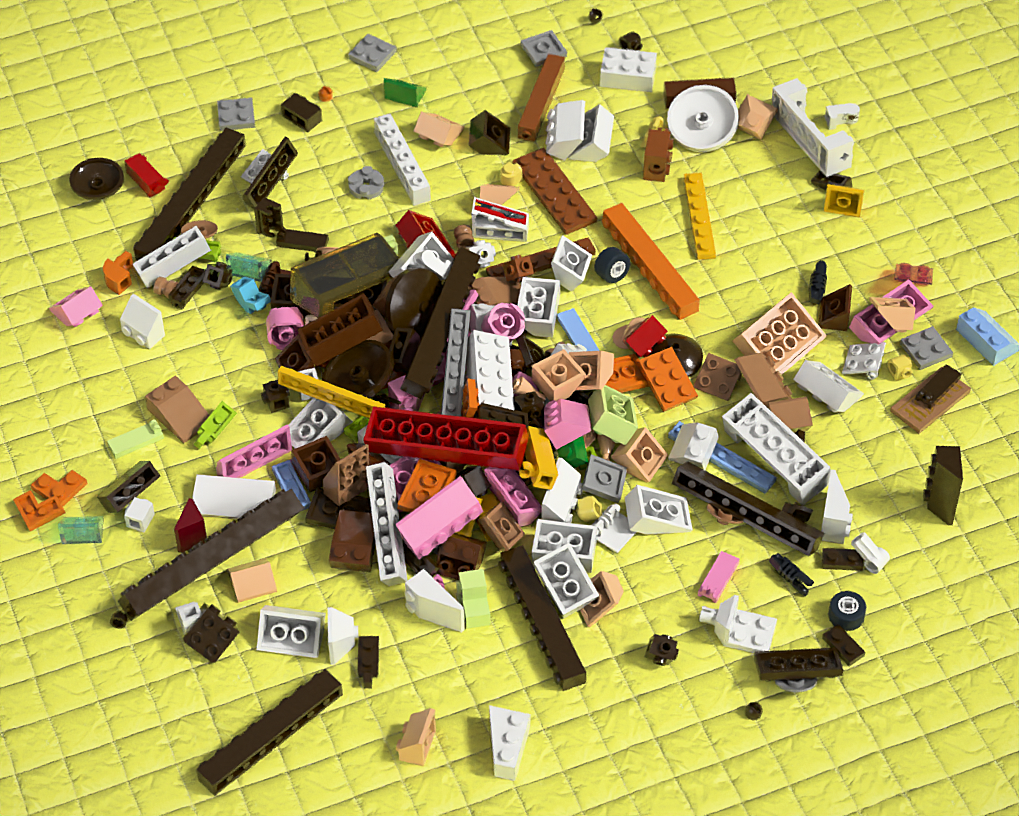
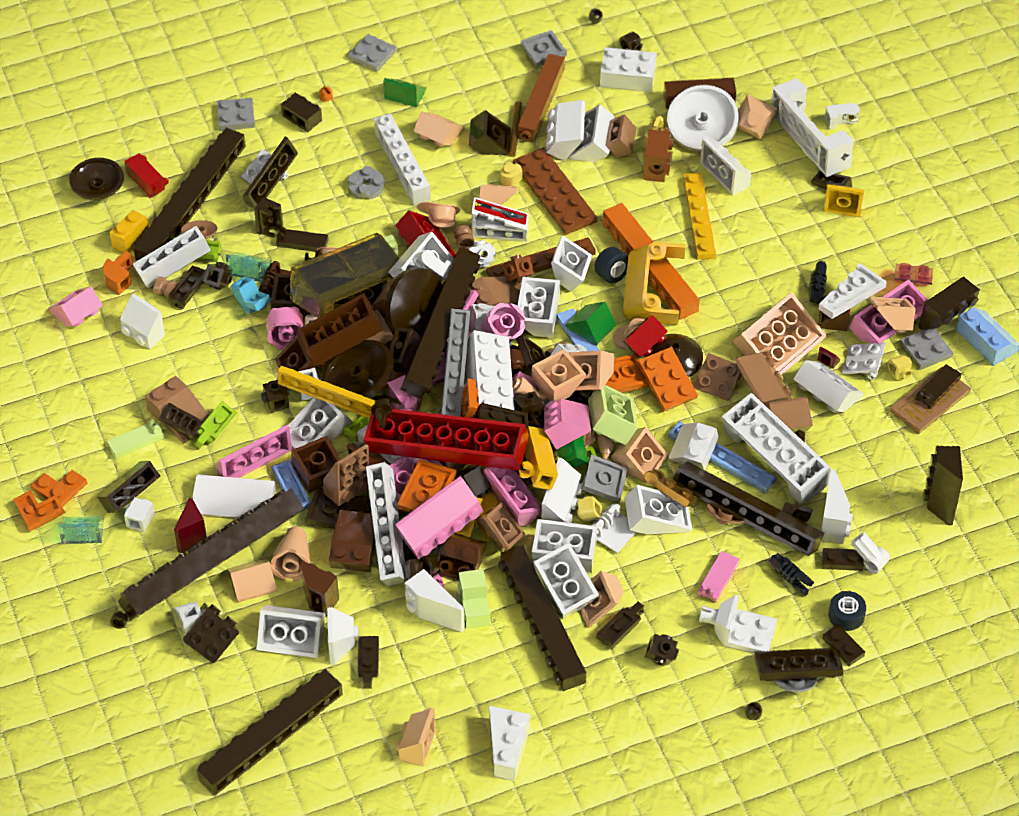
(128, 231): none -> yellow brick
(184, 415): none -> dark brown slope
(290, 553): none -> light nougat cone
(319, 587): none -> reddish brown slope
(381, 409): none -> dark brown piece
(411, 568): none -> dark brown brick
(439, 214): none -> light nougat piece
(514, 133): none -> pearl gold bar
(592, 322): none -> green slope
(620, 625): none -> dark brown hinge
(621, 136): none -> medium nougat brick
(636, 300): none -> yellow windscreen
(669, 488): none -> pearl gold hinge
(724, 166): none -> white slope
(828, 358): none -> dark red slope
(855, 289): none -> white wing
(948, 304): none -> dark brown slope

